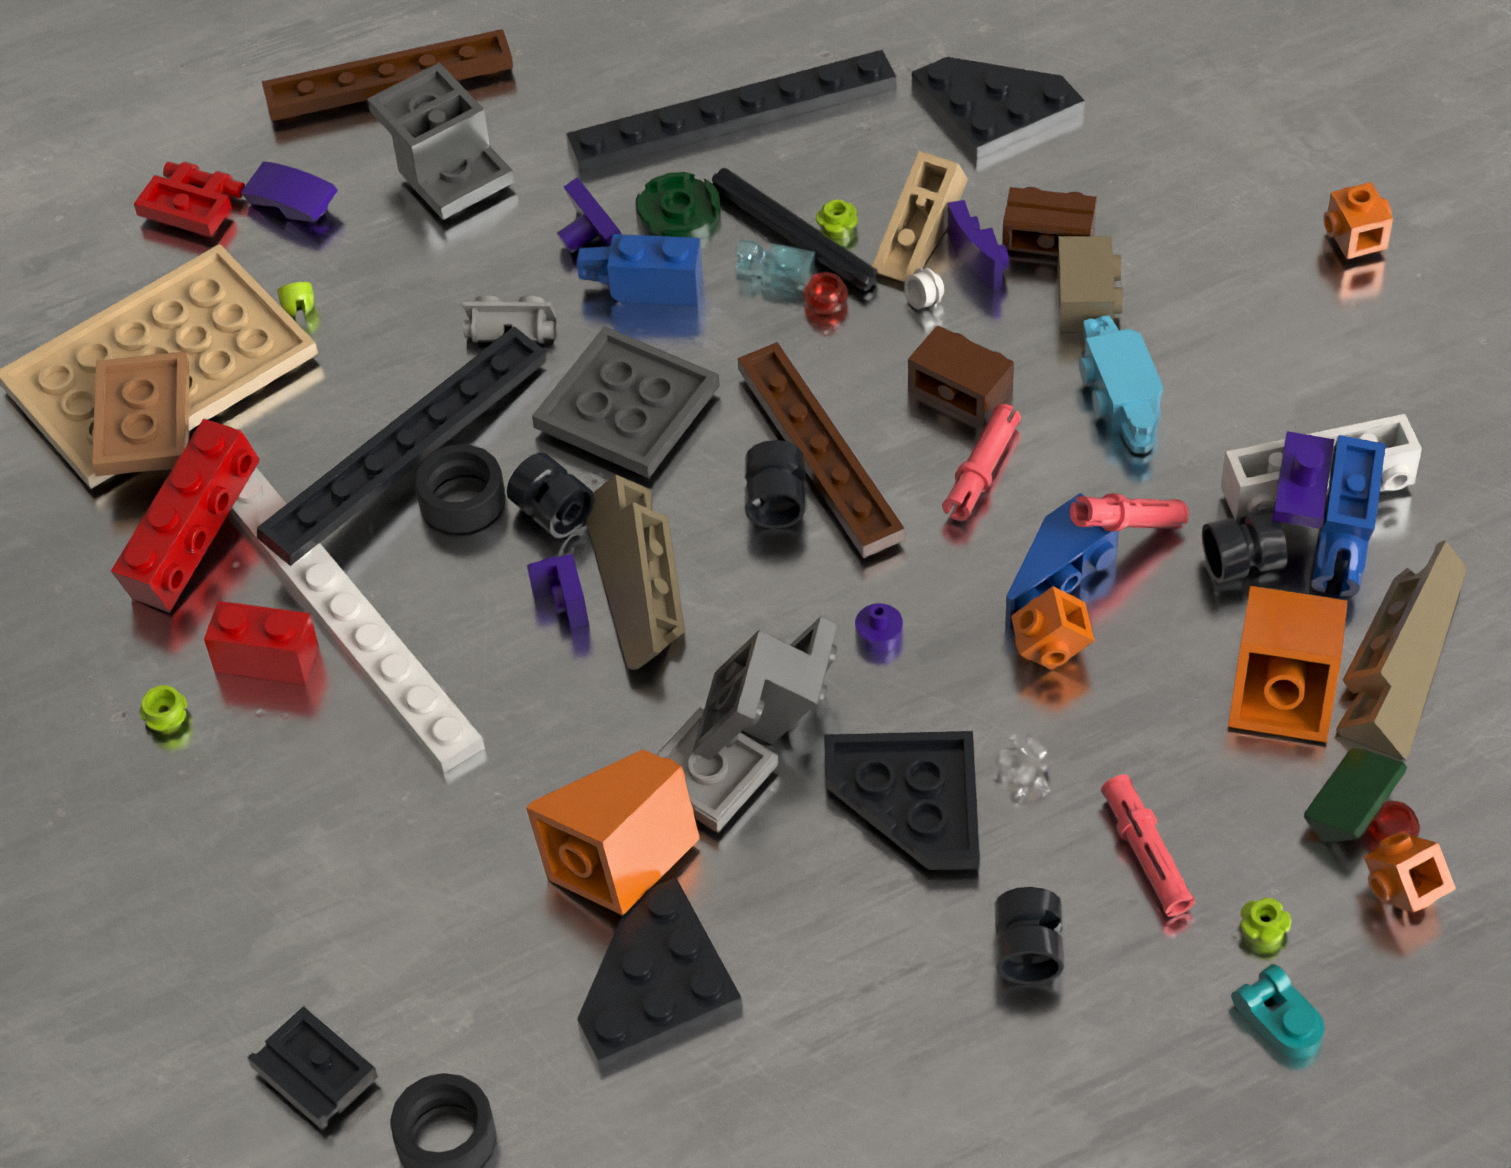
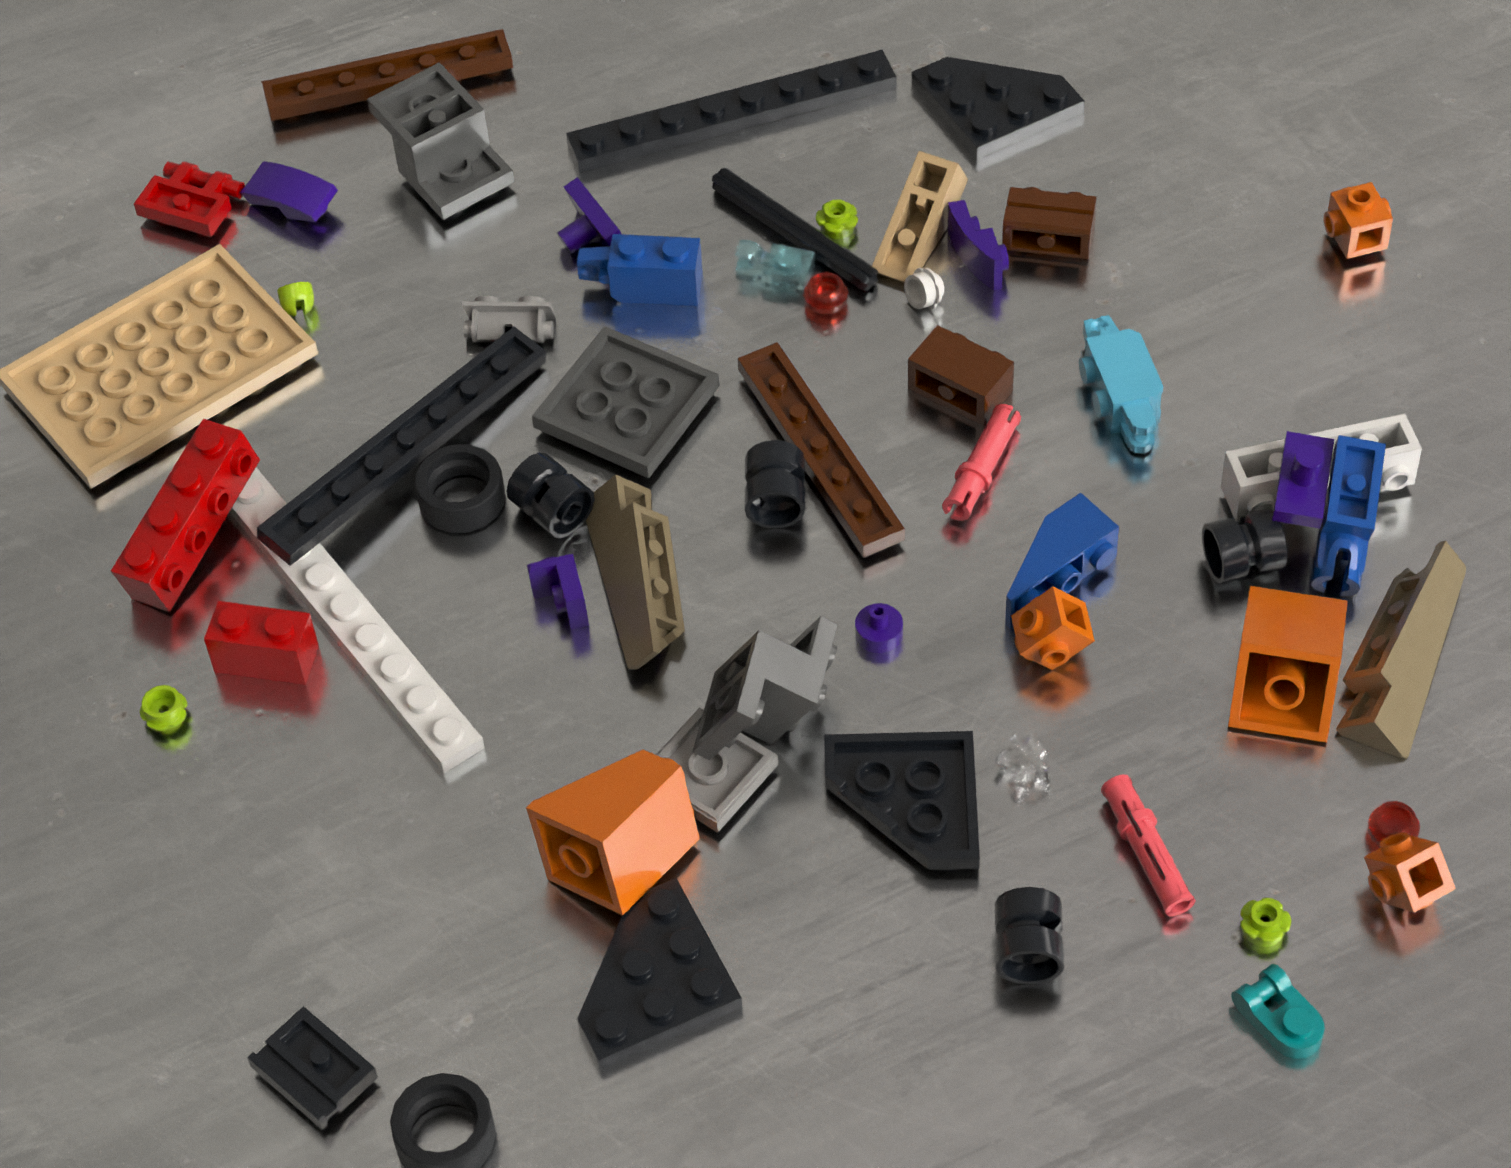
(140, 413): medium nougat plate -> none
(678, 206): dark green tile -> none
(1087, 281): dark tan brick -> none
(1117, 512): coral pin -> none
(1353, 795): dark green slope -> none

